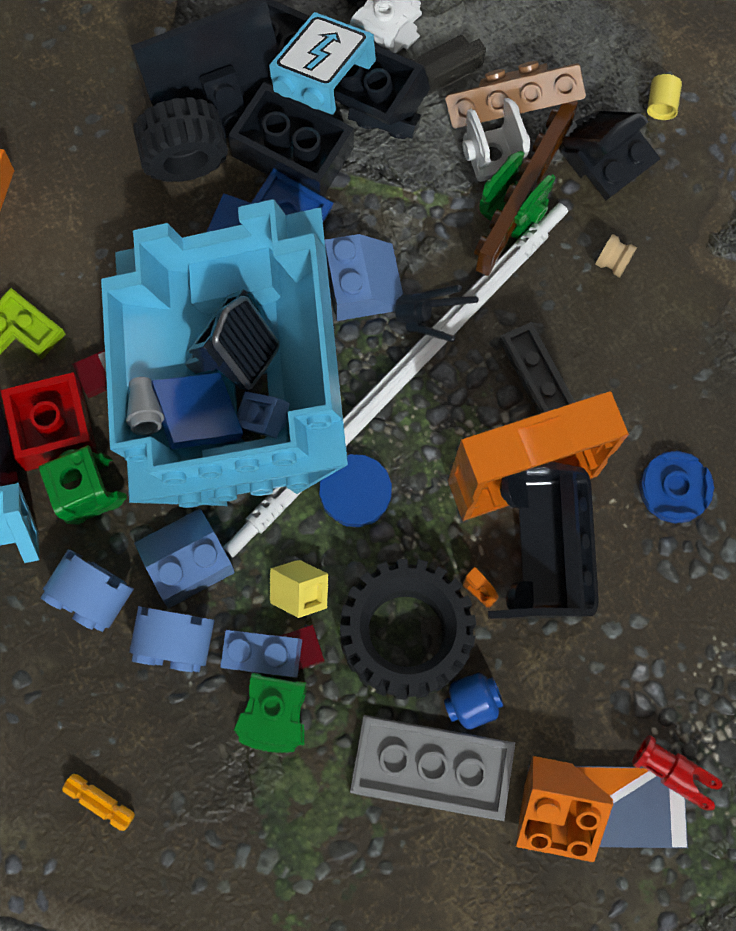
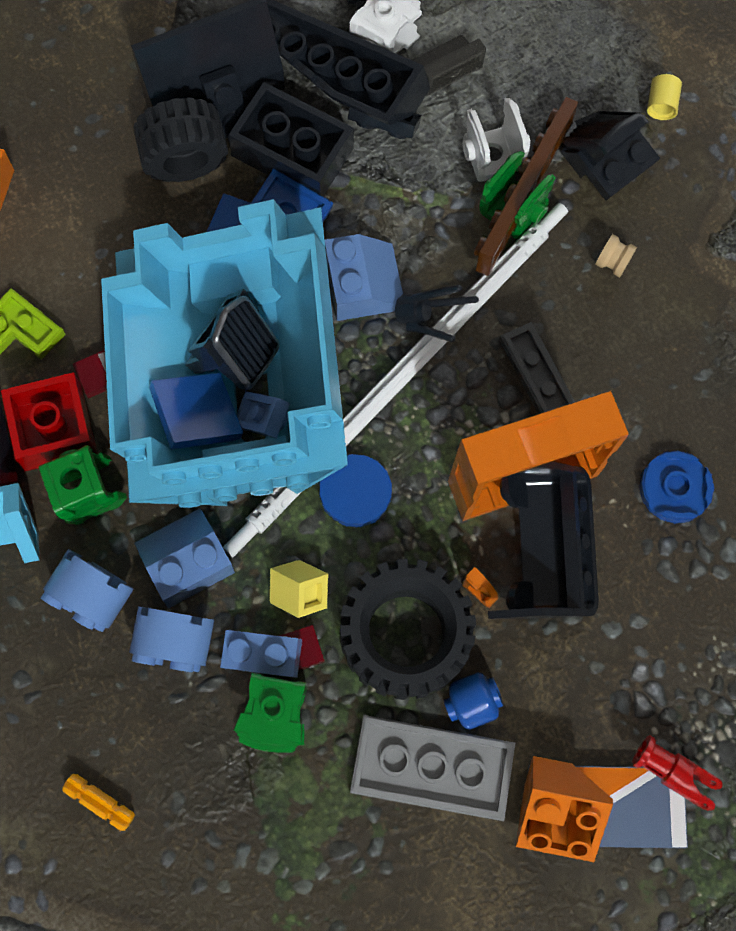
(143, 411): light grey cone -> none
(319, 60): panel -> none
(529, 87): medium nougat bracket -> none

